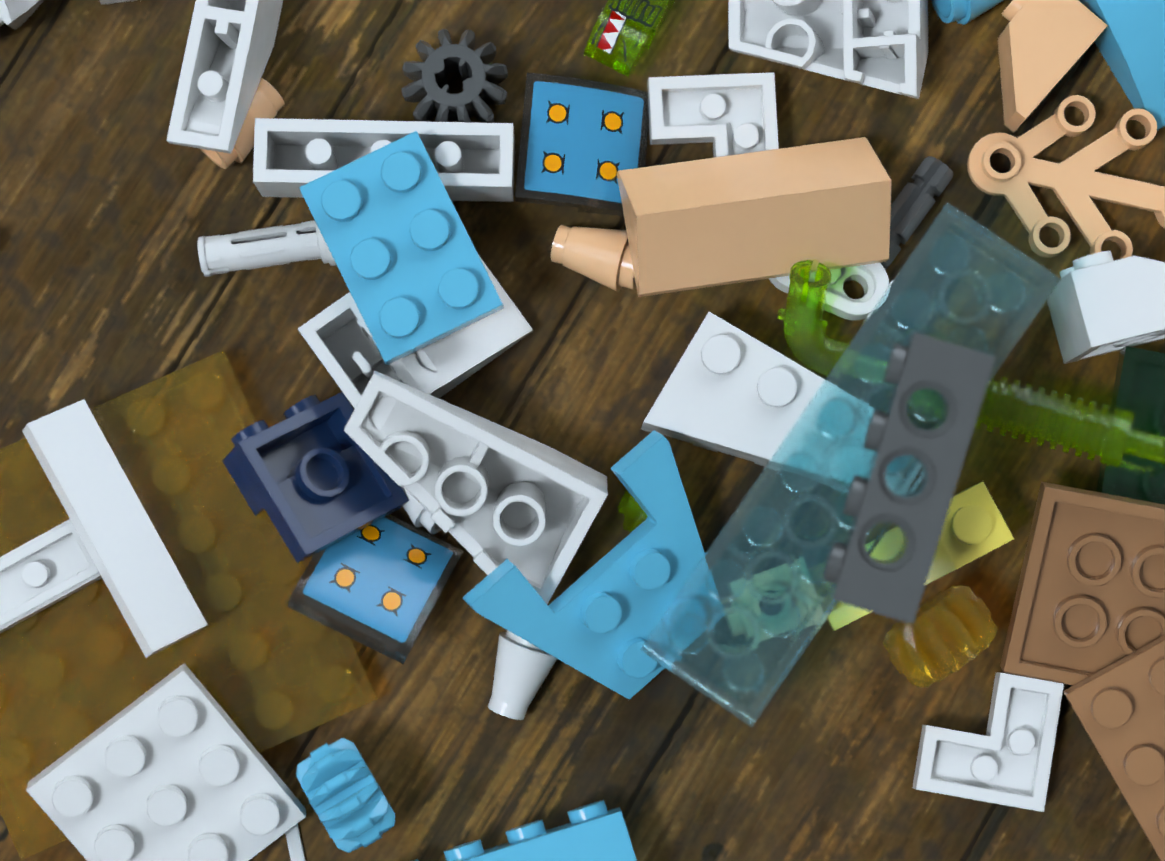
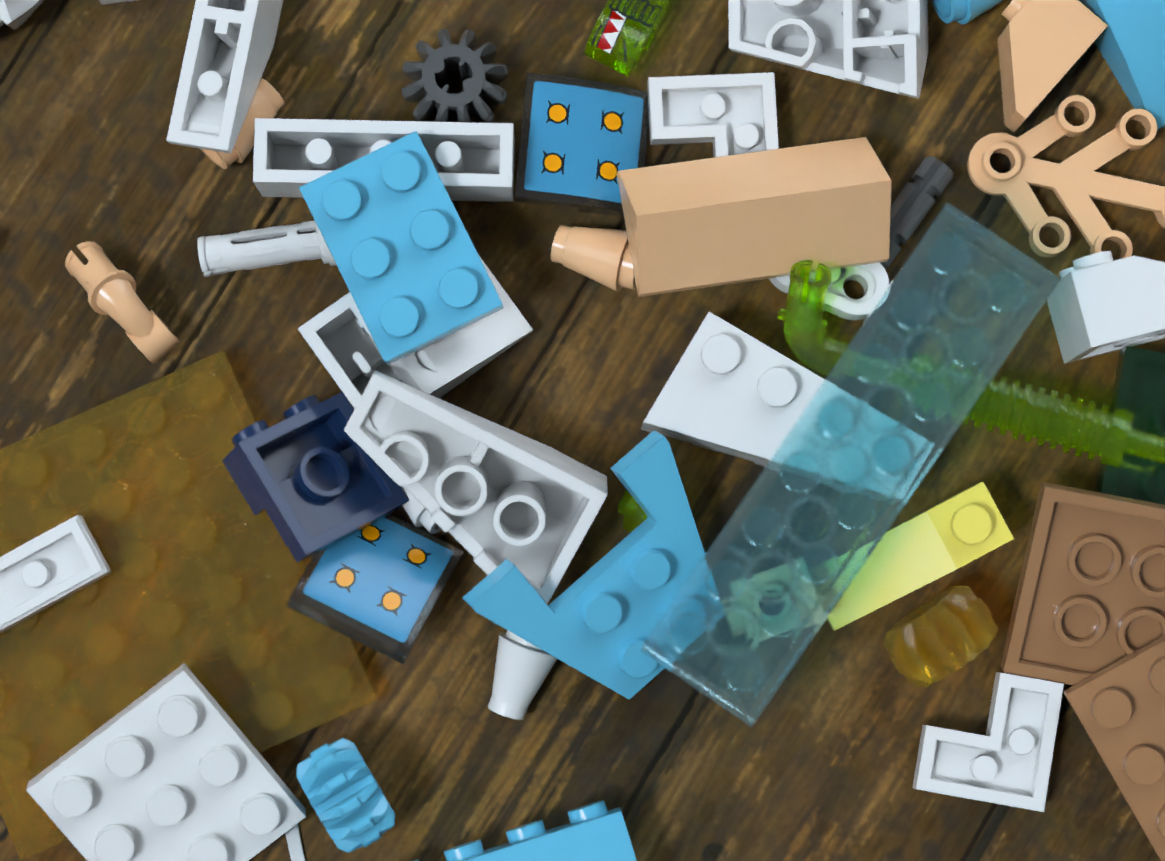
(114, 294): none -> light nougat piece
(114, 527): white tile -> none
(897, 584): dark grey brick -> none

